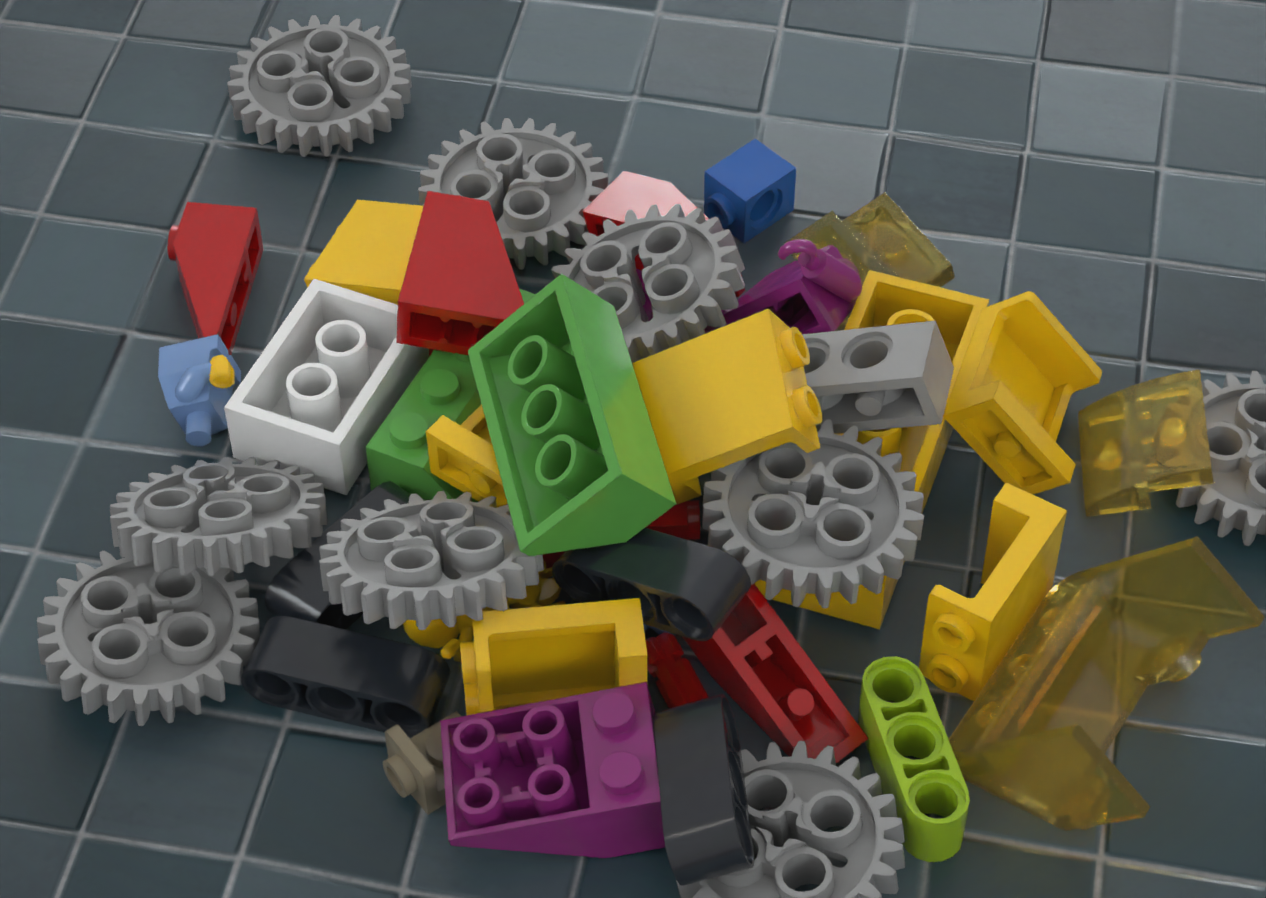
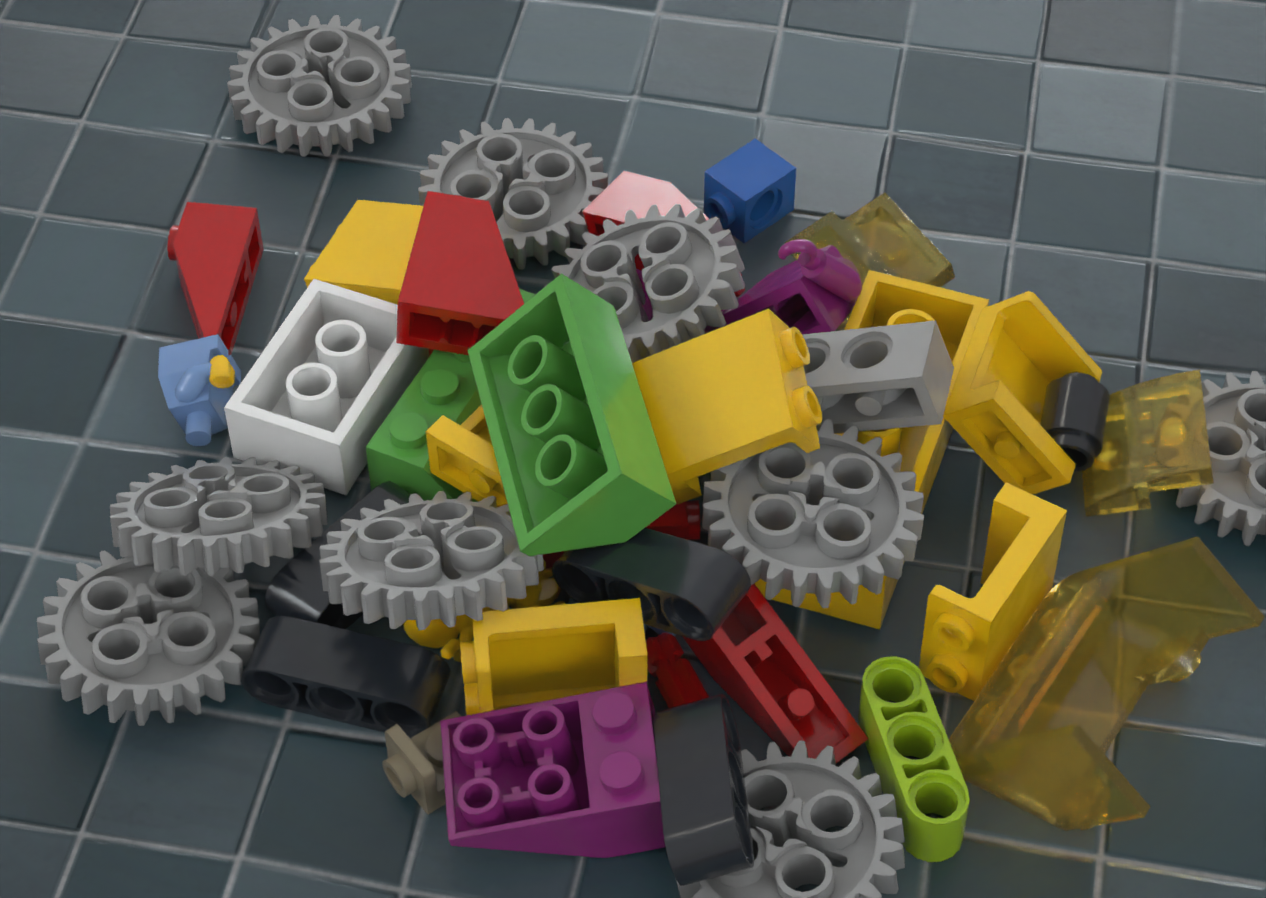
(1076, 416): none -> black brick

